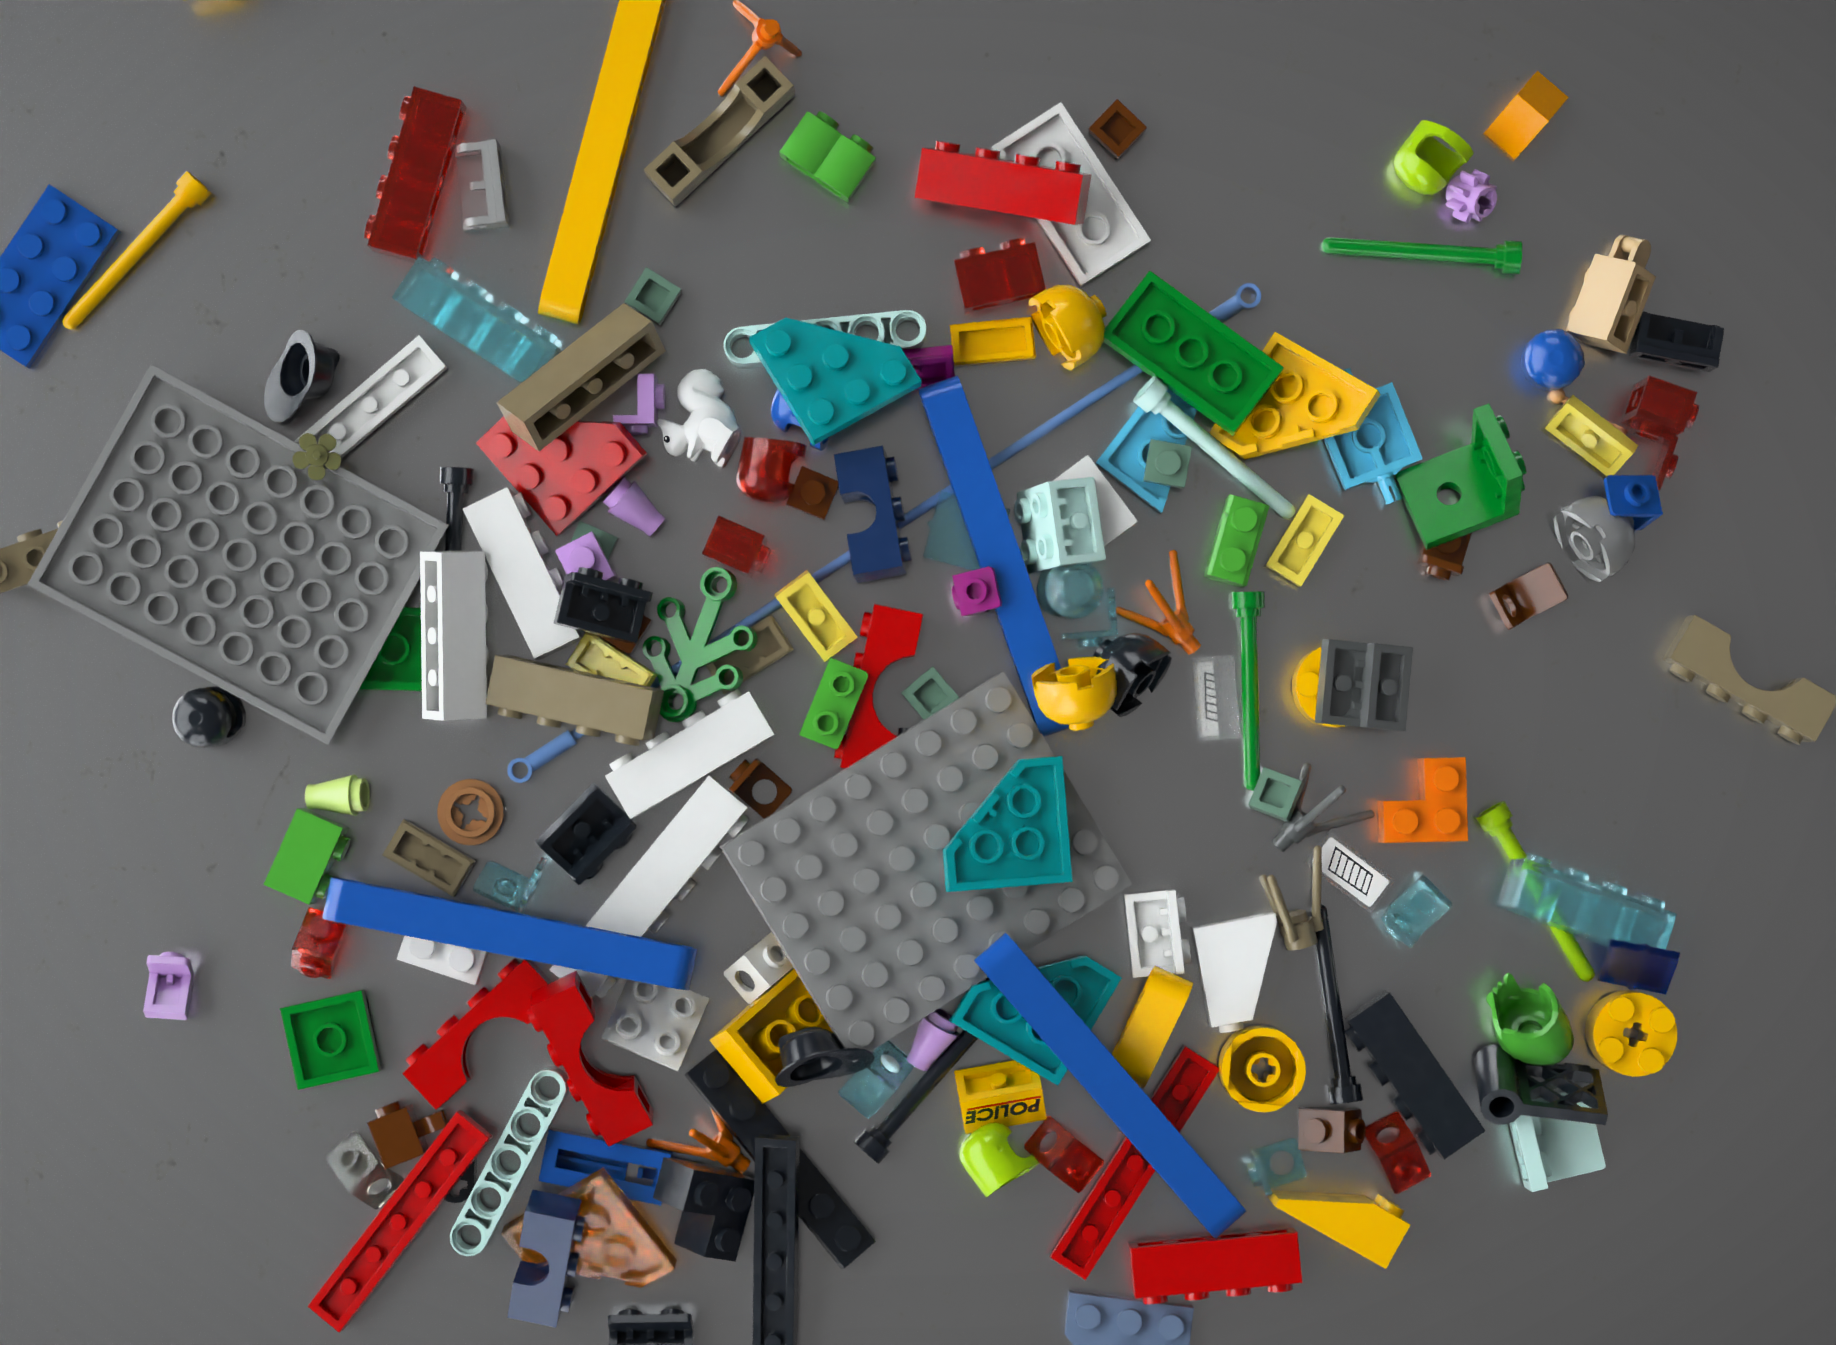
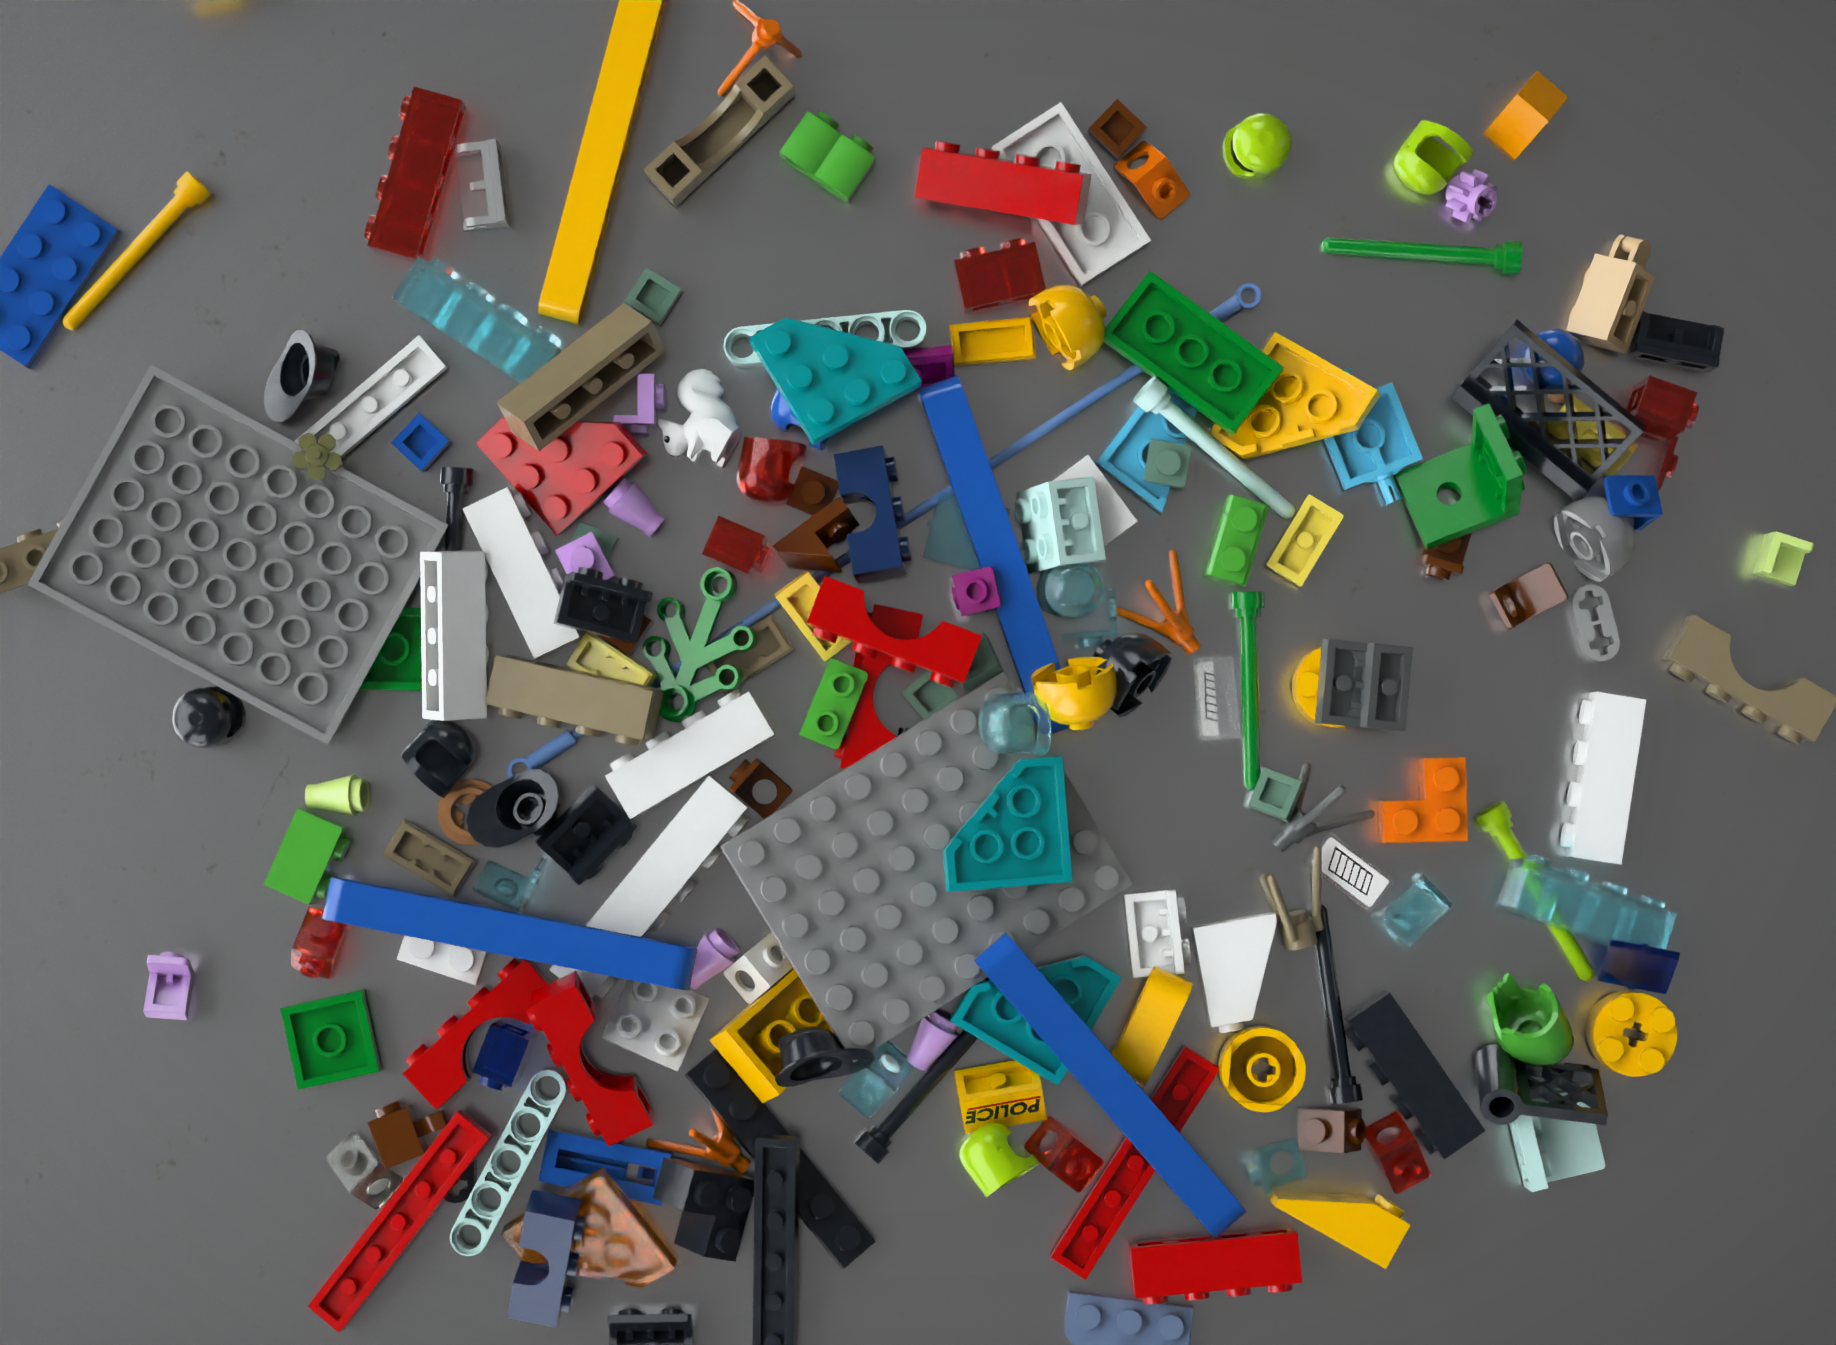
(421, 442): none -> blue plate
(440, 755): none -> black helmet
(503, 1055): none -> clear blue brick
(514, 809): none -> black piece
(713, 955): none -> lavender cone
(809, 542): none -> reddish brown slope
(842, 613): none -> red arch
(984, 665): none -> sand green plate
(1009, 727): none -> clear light blue helmet
(1154, 180): none -> orange bracket
(1259, 143): none -> lime helmet
(1533, 439): none -> black fence
(1604, 620): none -> light grey beam
(1604, 777): none -> white brick
(1781, 557): none -> yellowish green panel

